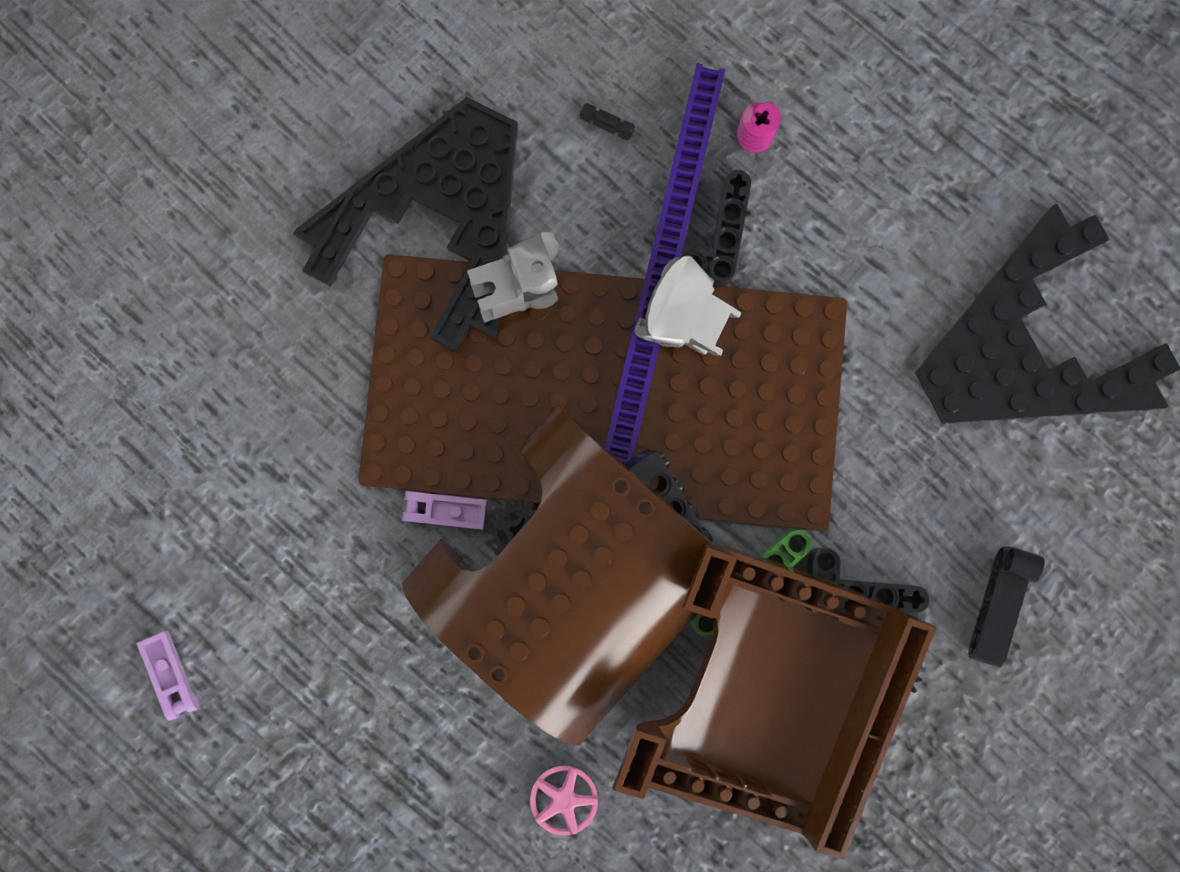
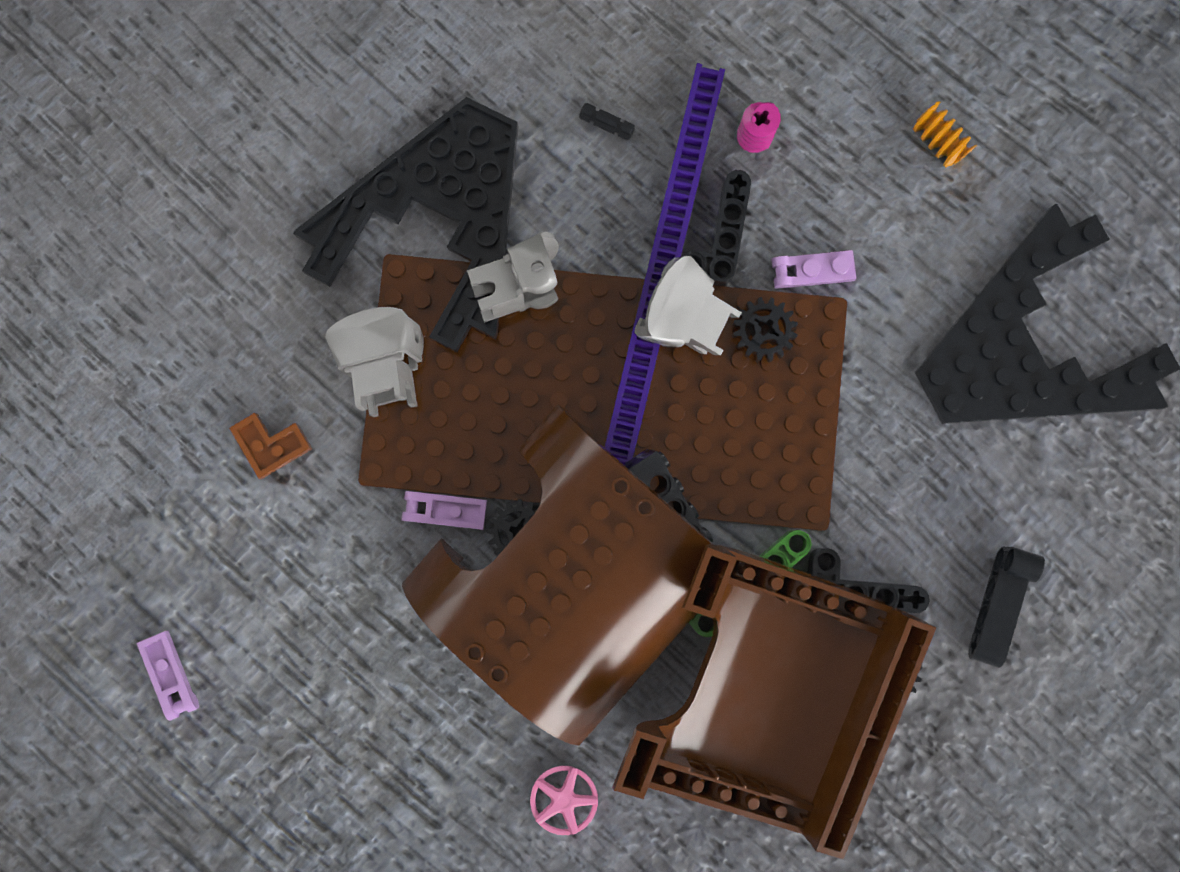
(266, 452): none -> dark orange plate
(371, 352): none -> light grey piece
(774, 337): none -> black gear
(814, 269): none -> lavender plate
(942, 135): none -> light orange piece

